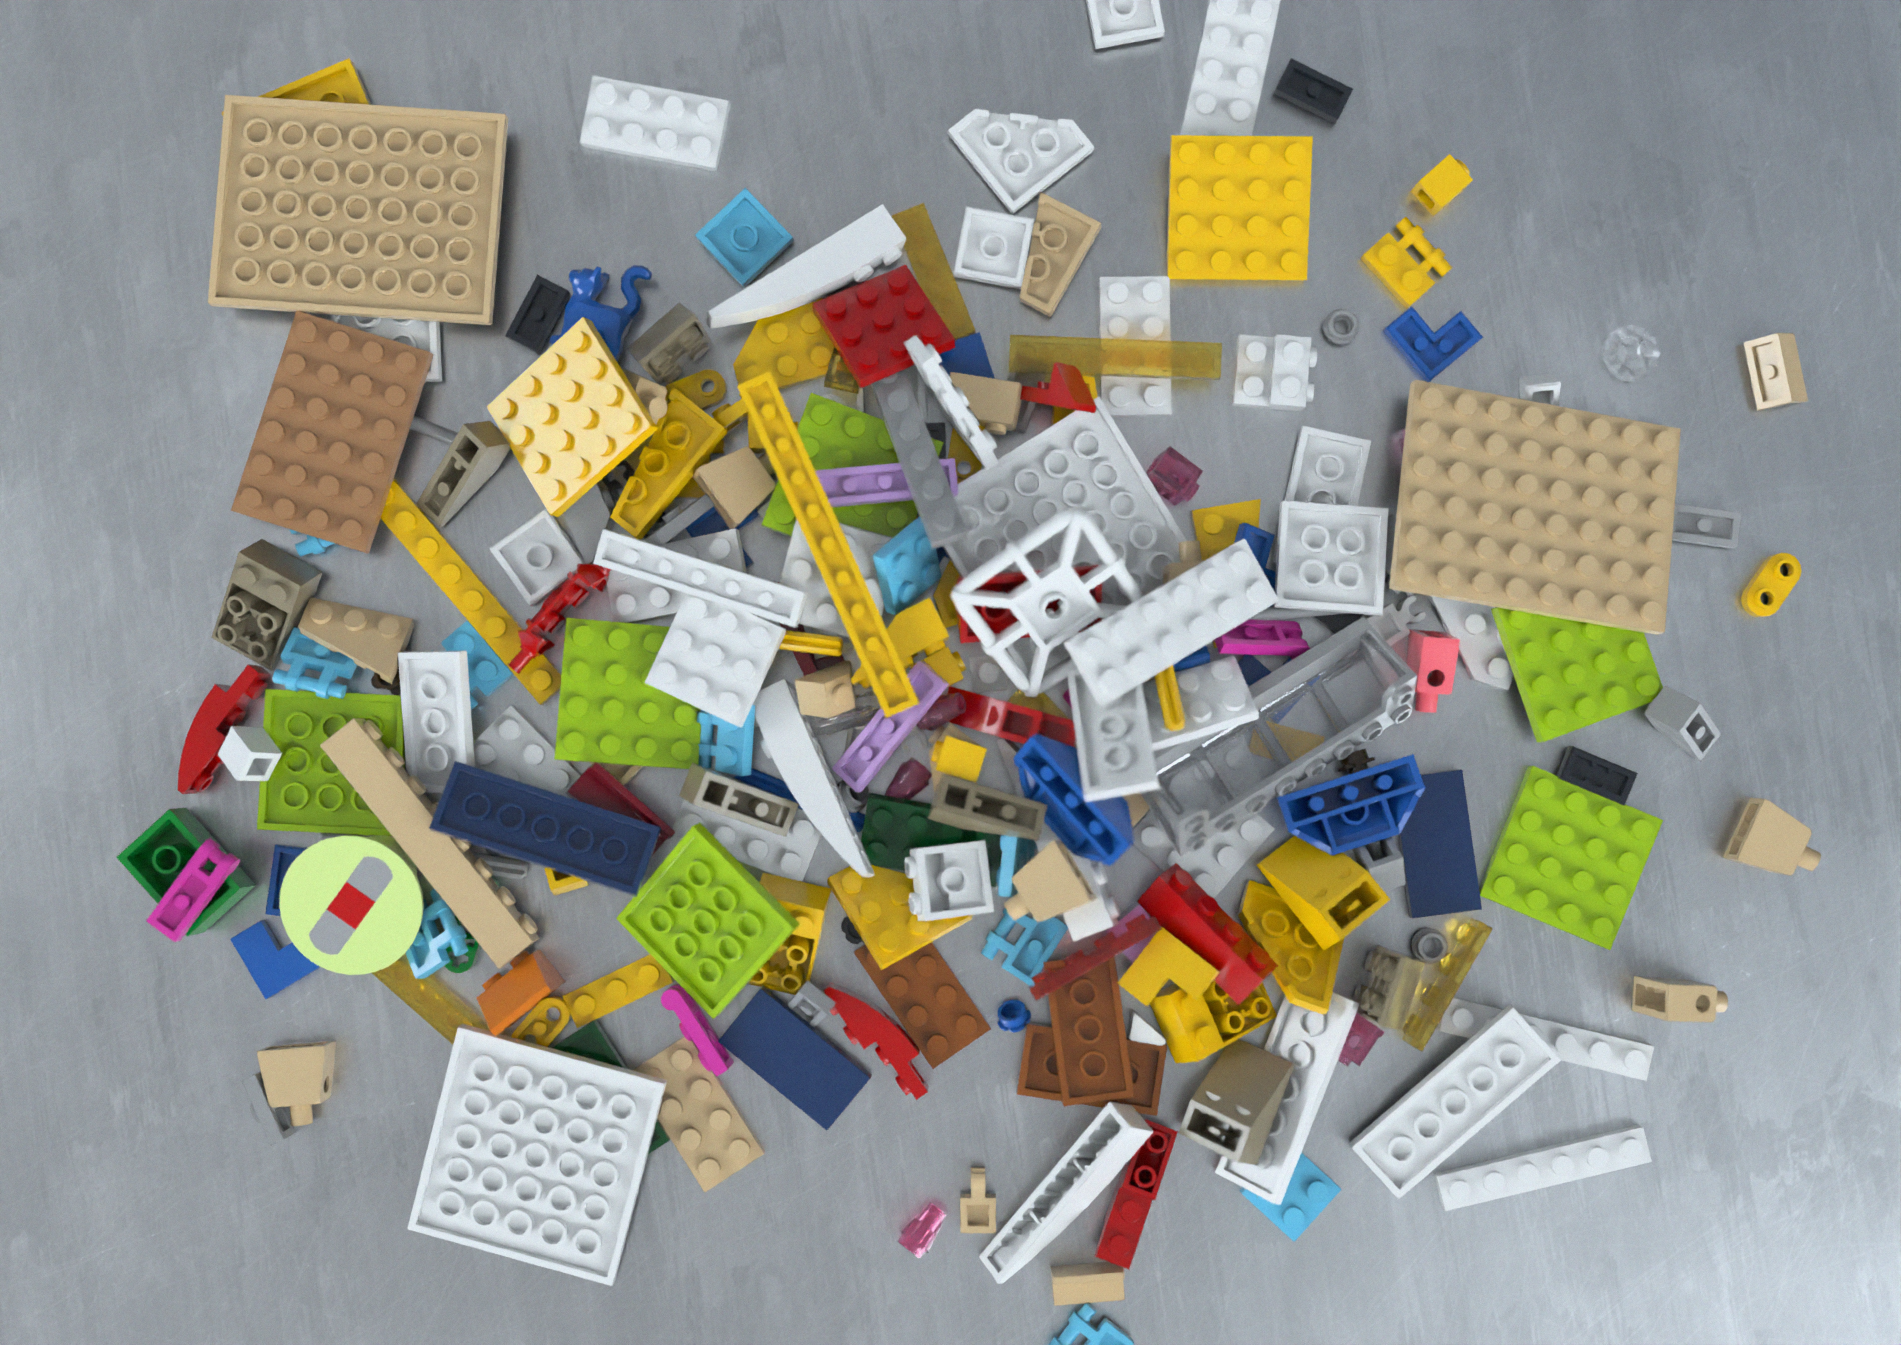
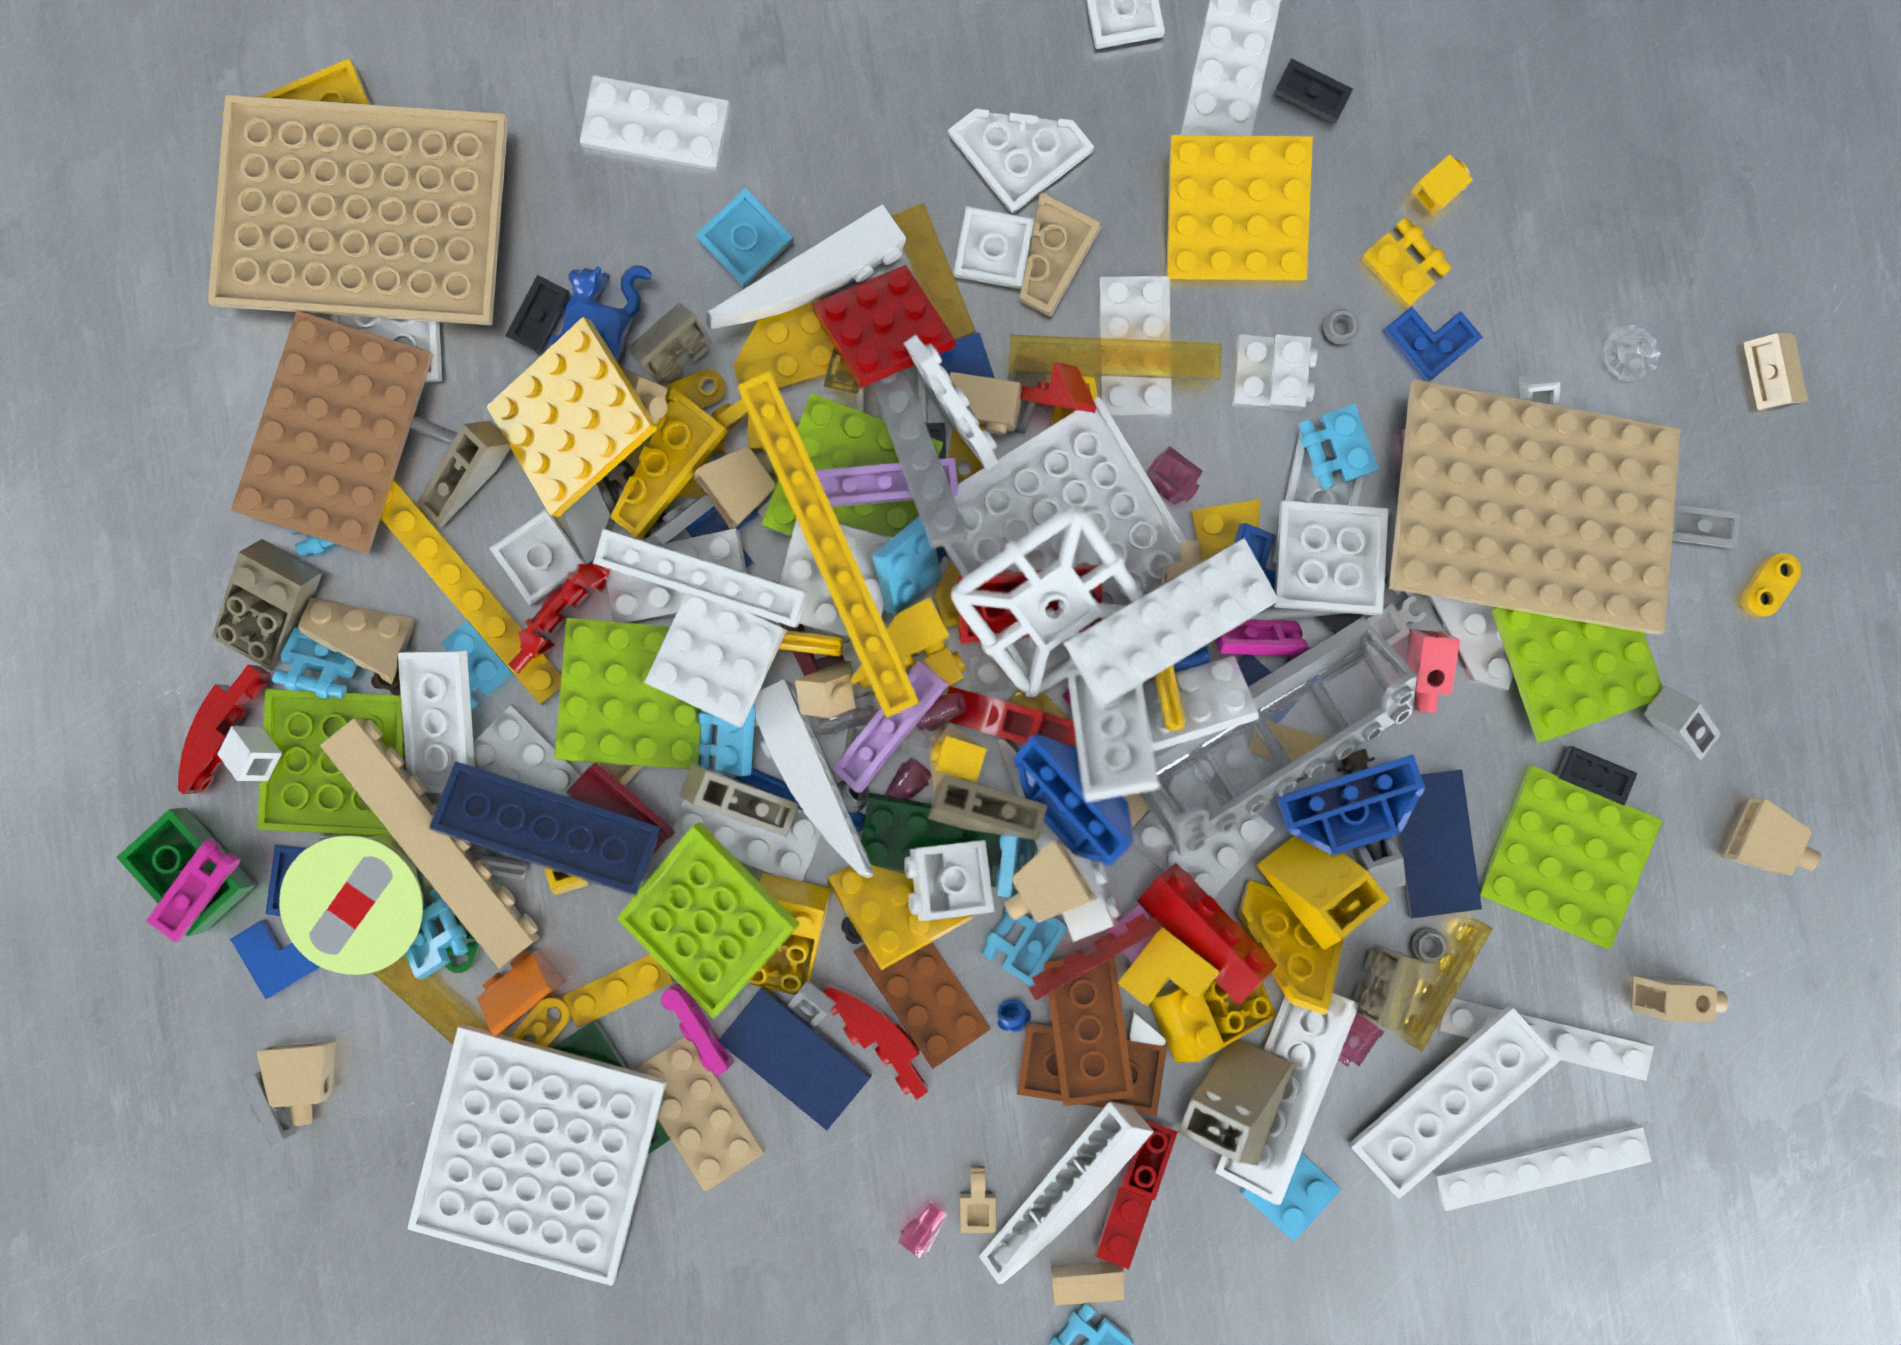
(1348, 445): none -> medium azure plate

